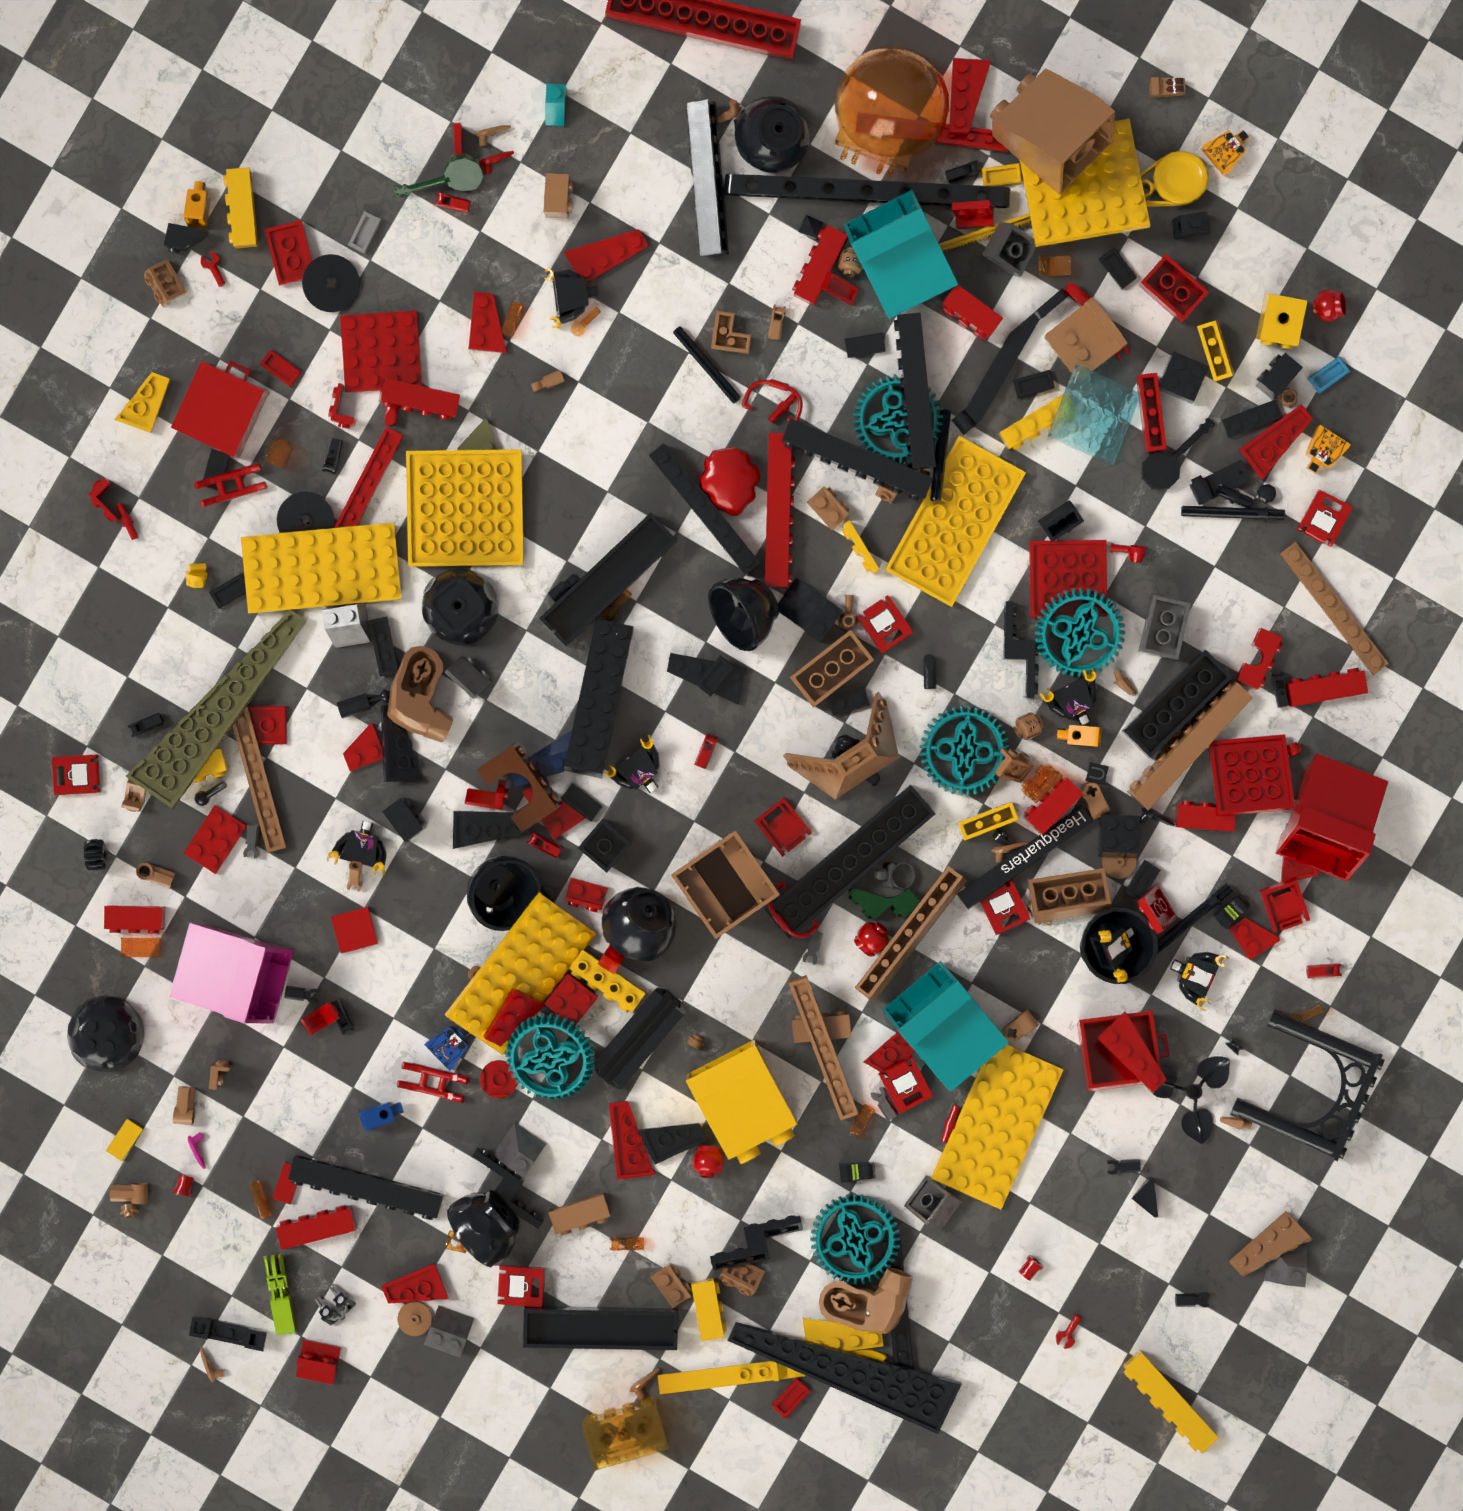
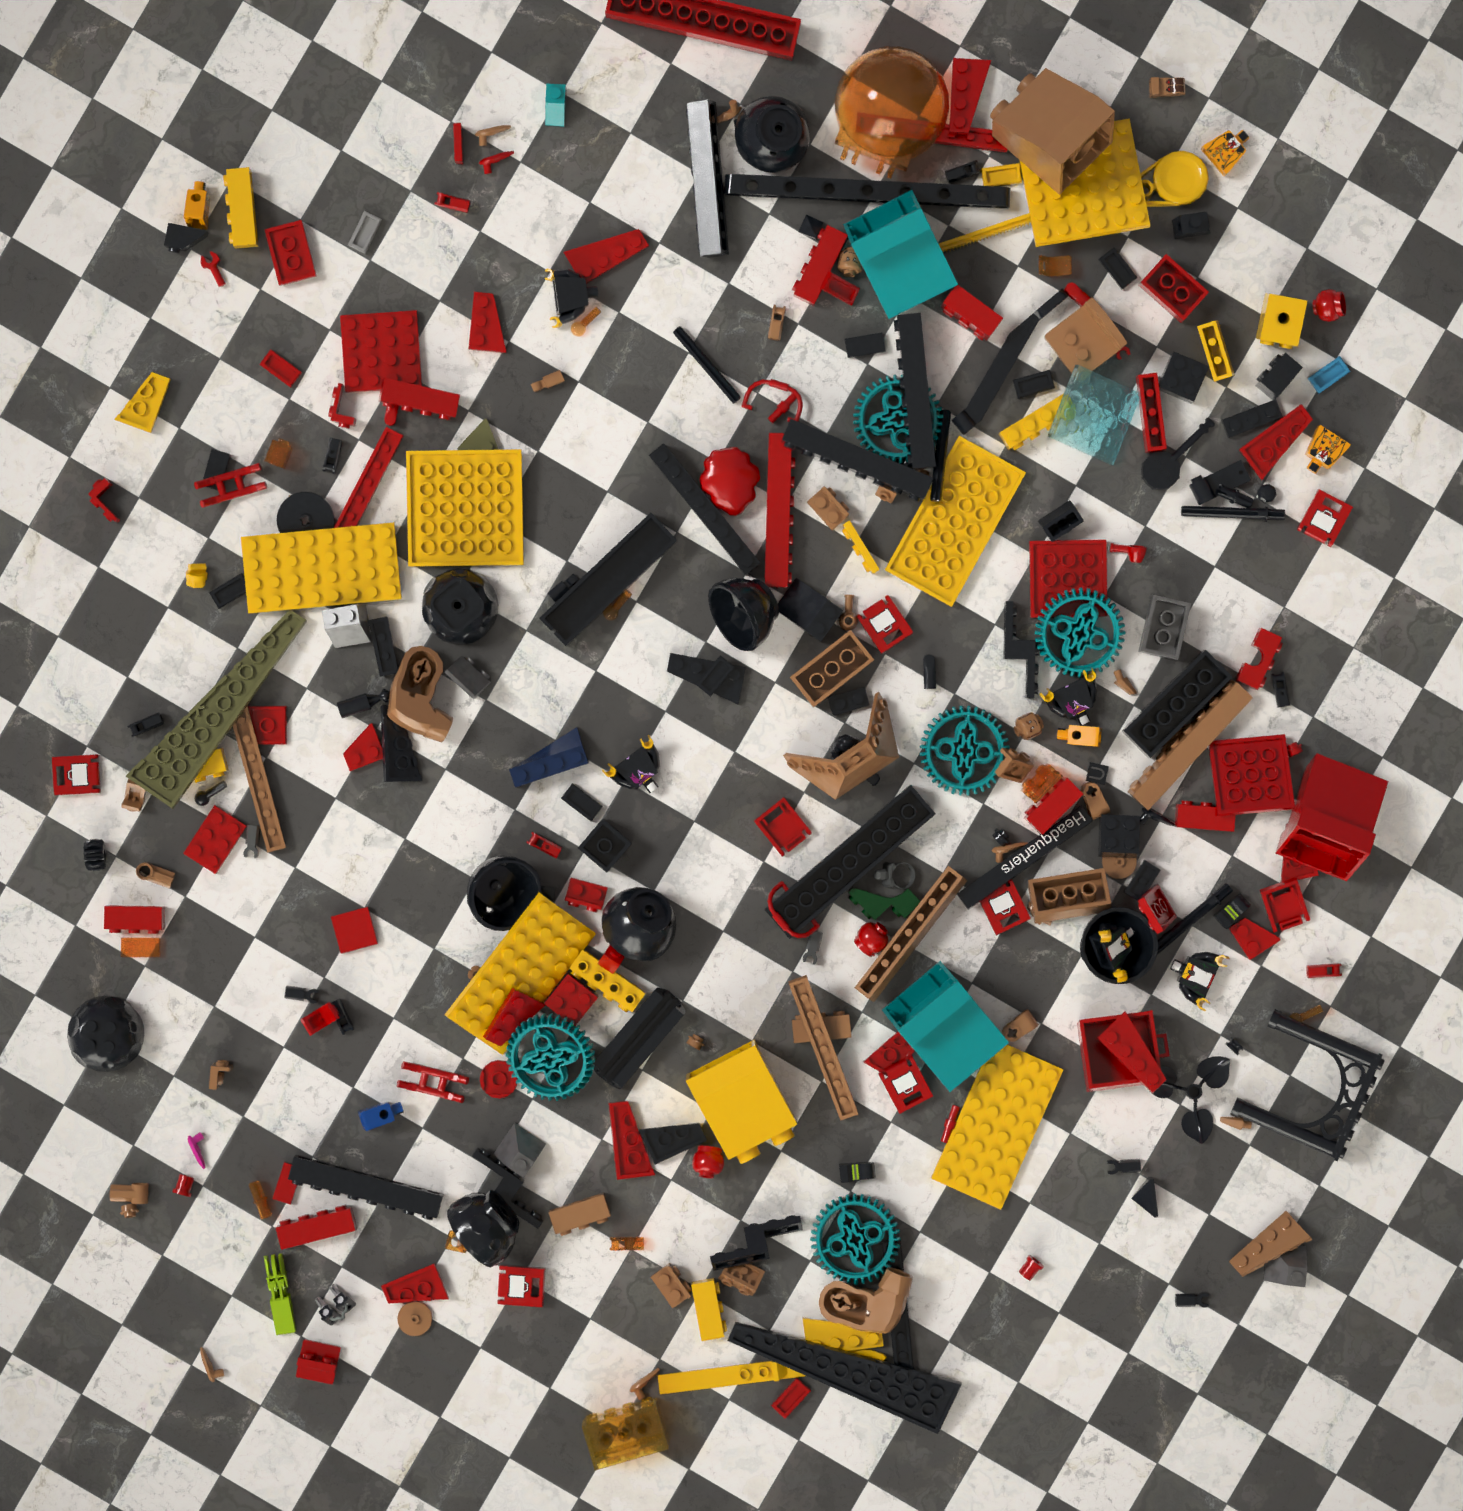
(124, 1139): yellow tile -> none
(127, 521): red bar -> none
(164, 282): medium nougat bracket -> none
(184, 1111): medium nougat piece -> none
(220, 408): red container -> none
(228, 1332): black slope -> none
(231, 974): piece -> none
(315, 281): black piece -> none
(355, 875): medium nougat bar -> none
(361, 847): black torso -> none
(404, 819): black brick -> none
(448, 1046): blue torso -> none
(449, 1331): flat silver slope -> none
(461, 173): piece -> none
(482, 826): black wing -> none
(487, 798): red bracket -> none
(512, 319): clear orange bar -> none
(515, 760): reddish brown arch -> none
(557, 195): medium nougat brick -> none
(559, 820): red wing -> none
(598, 698): black piece -> none
(600, 1328): black piece -> none
(704, 755): red bar -> none
(725, 338): medium nougat brick -> none
(725, 884): medium nougat piece -> none
(863, 1118): clear orange bar -> none
(885, 1105): flat silver bar -> none
(932, 1204): flat silver slope -> none
(973, 214): red bracket -> none
(987, 821): yellow brick -> none
(1010, 249): dark grey brick -> none
(1069, 1331): red bar -> none
(1170, 1401): yellow brick -> none
(1293, 397): medium nougat plate -> none
(1327, 688): red brick -> none
(1334, 608): medium nougat plate -> none

